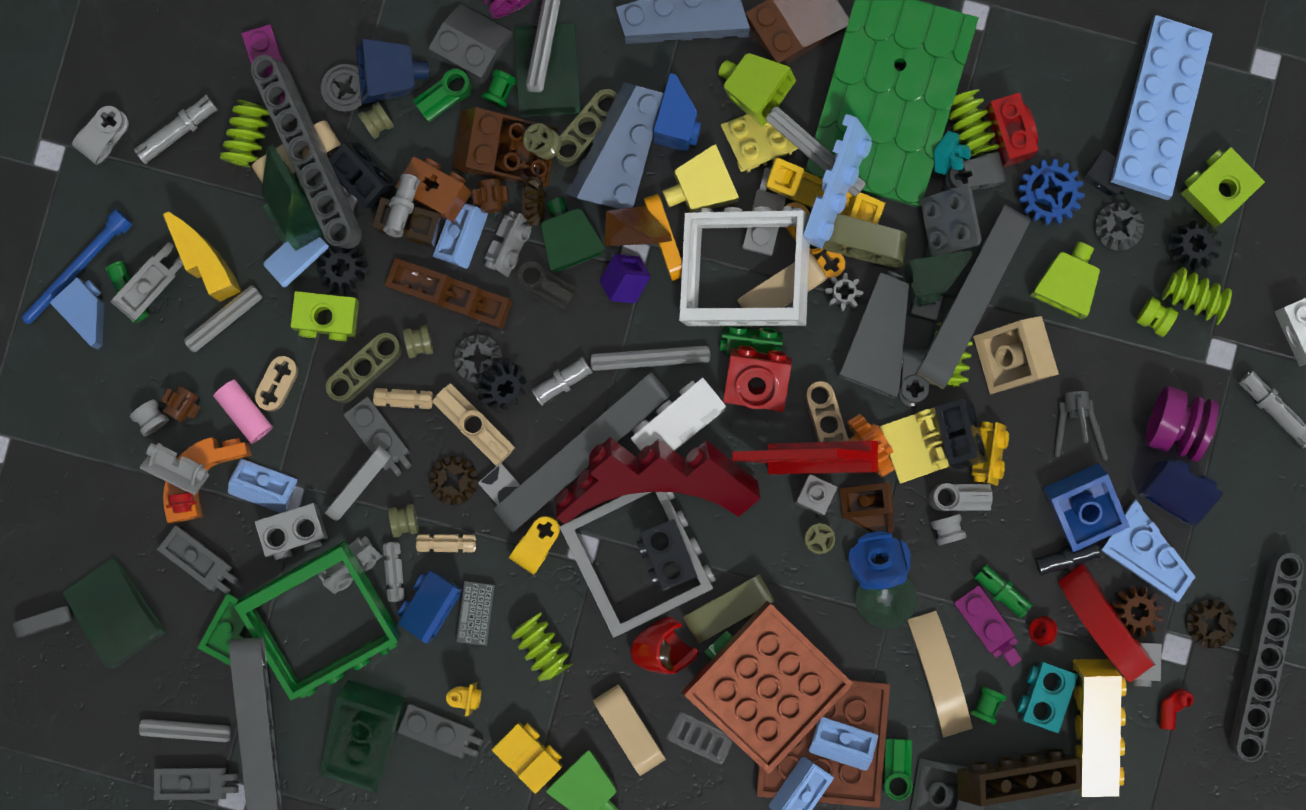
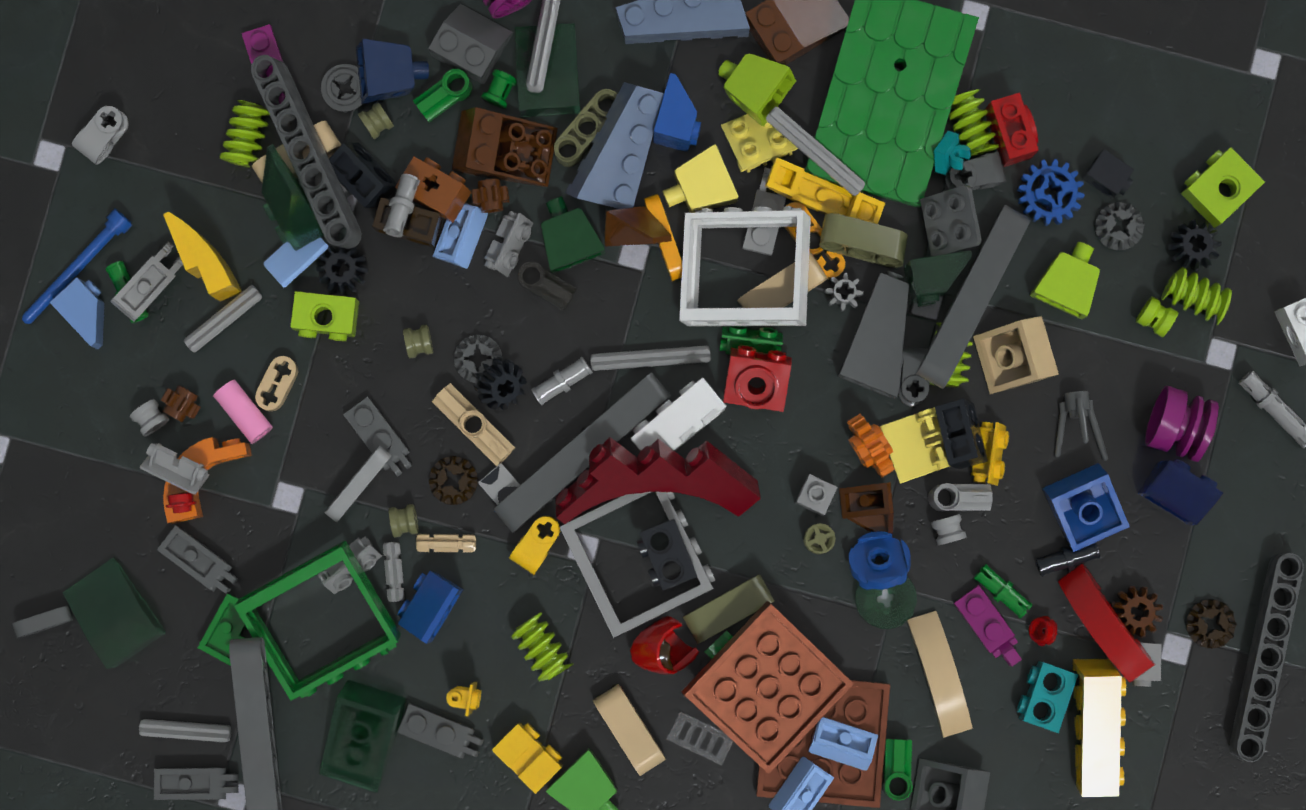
(171, 132): light grey pin -> none
(262, 486): light blue slope -> none
(290, 524): light grey brick -> none
(349, 370): olive beam -> none
(403, 398): tan axle -> none
(448, 293): reddish brown slope -> none
(475, 613): tile -> none
(533, 201): dark brown gear -> none
(538, 134): olive wheel -> none
(625, 278): dark purple panel -> none
(815, 457): red fence -> none
(828, 409): tan beam -> none
(837, 181): light blue wing -> none
(988, 705): green bush -> none
(1019, 778): dark brown brick -> none
(1148, 554): light blue wing -> none
(1161, 107): light blue plate -> none
(1171, 705): red arm -> none

